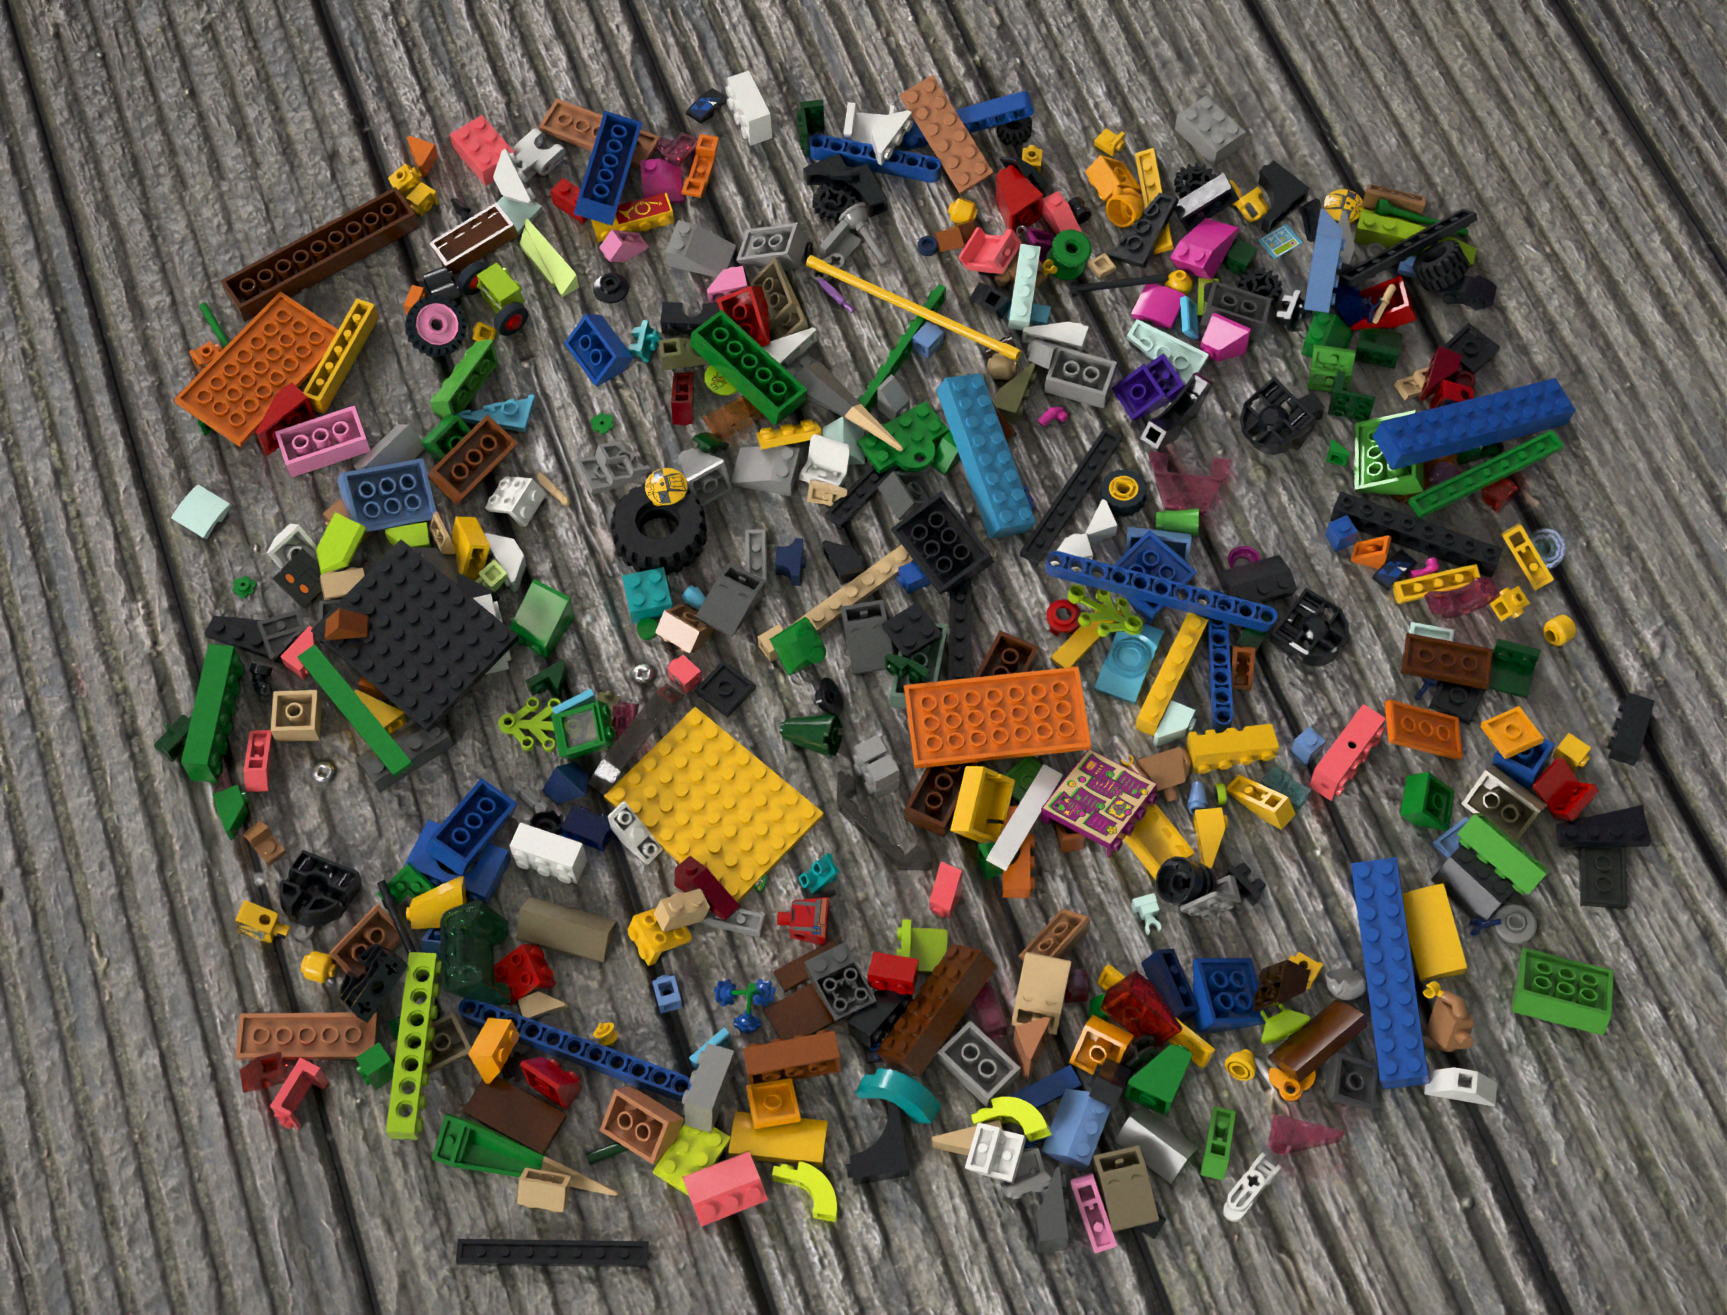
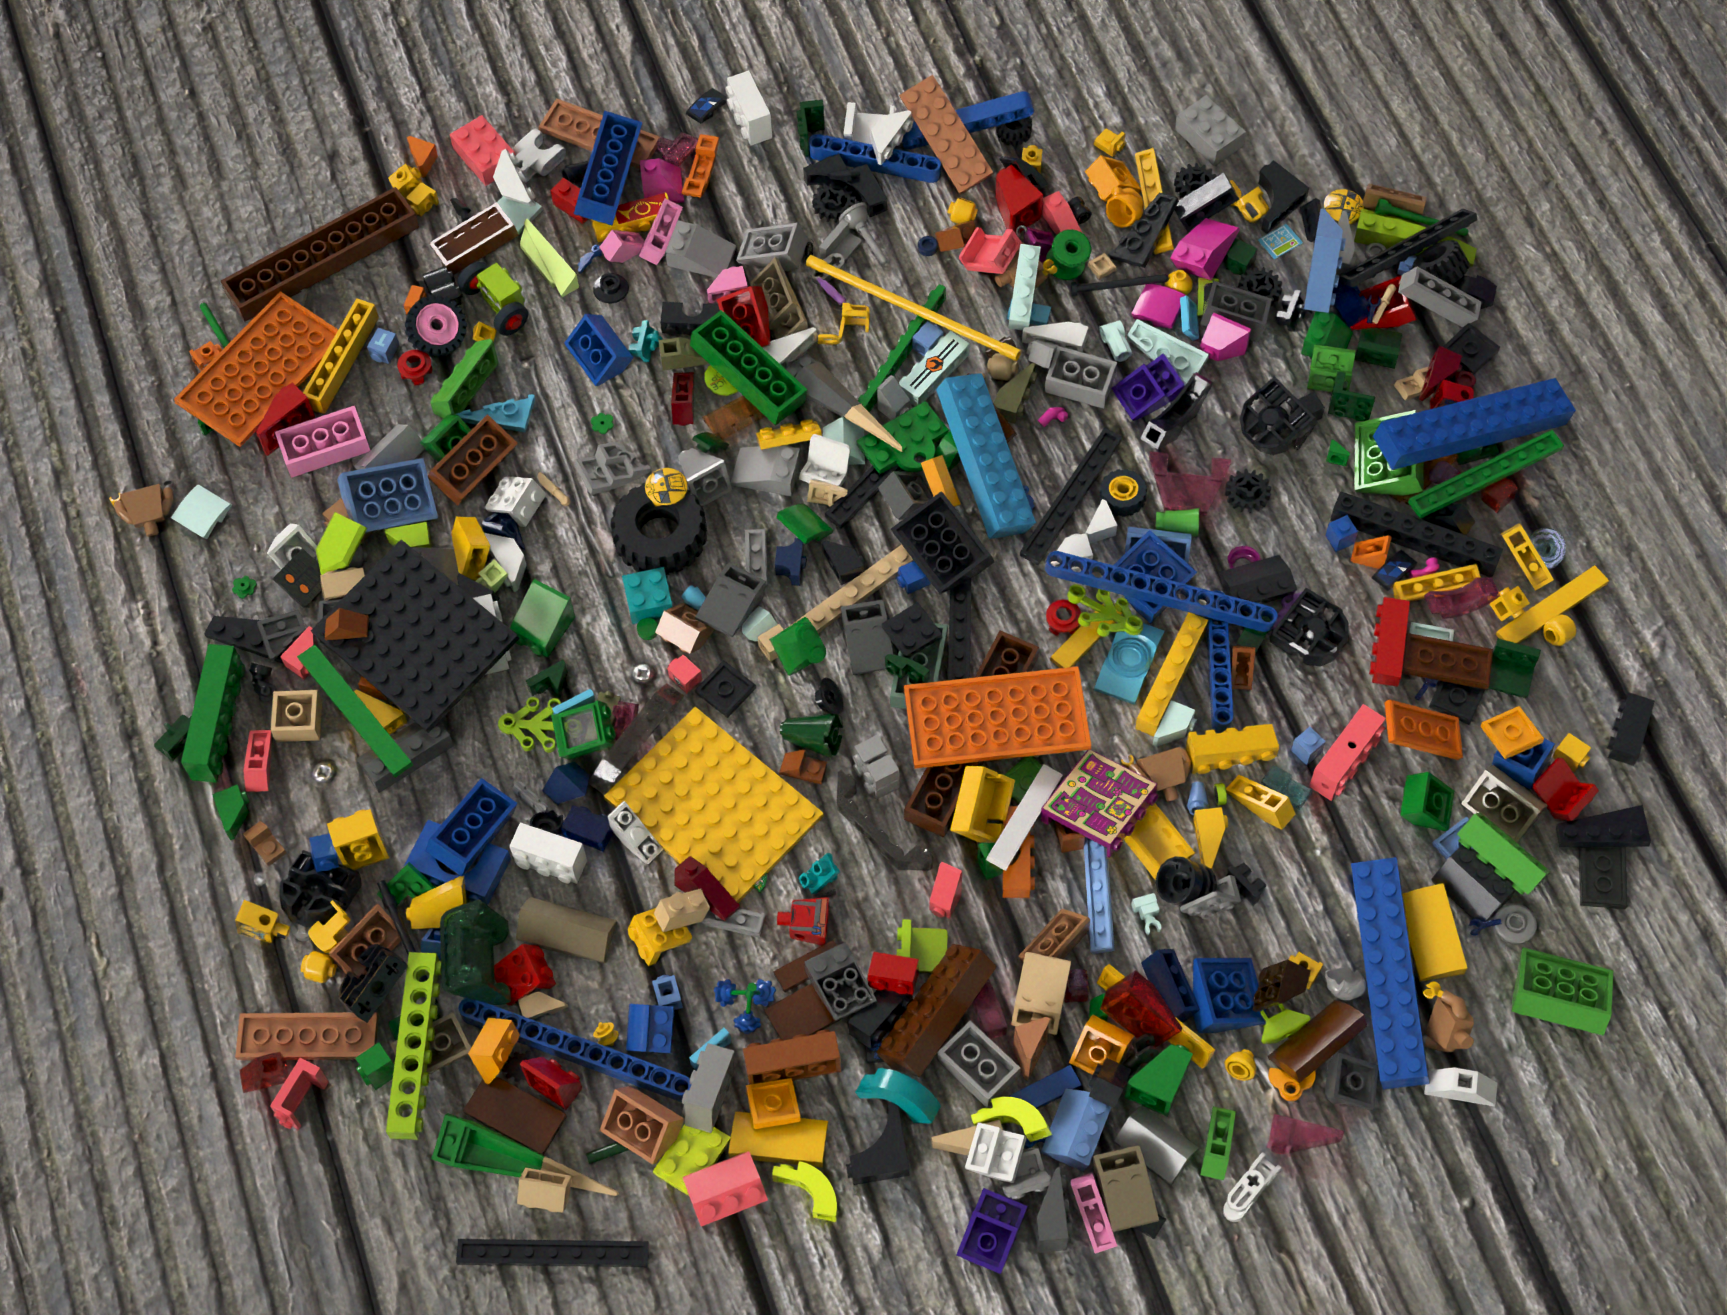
(145, 506): none -> medium nougat torso
(323, 852): none -> blue brick
(331, 933): none -> yellow piece
(358, 840): none -> yellow brick
(383, 345): none -> medium blue brick
(415, 374): none -> red piece
(441, 535): tan slope -> none
(503, 525): none -> dark blue slope
(574, 171): none -> black cone
(587, 258): none -> piece
(650, 1028): none -> blue brick
(661, 232): none -> bright pink slope
(758, 623): none -> light aqua brick
(799, 766): none -> dark orange slope
(804, 523): none -> green slope
(848, 312): none -> yellow piece
(934, 368): none -> light aqua brick
(939, 479): none -> light orange piece
(990, 299): black slope -> none
(992, 1230): none -> dark purple slope
(1098, 897): none -> light blue tile
(1114, 336): none -> light aqua piece
(1249, 489): none -> black gear
(1286, 606): none -> medium lavender hand
(1390, 641): none -> red brick
(1439, 296): none -> light grey brick
(1452, 517): none -> black slope
(1553, 605): none -> yellow tile

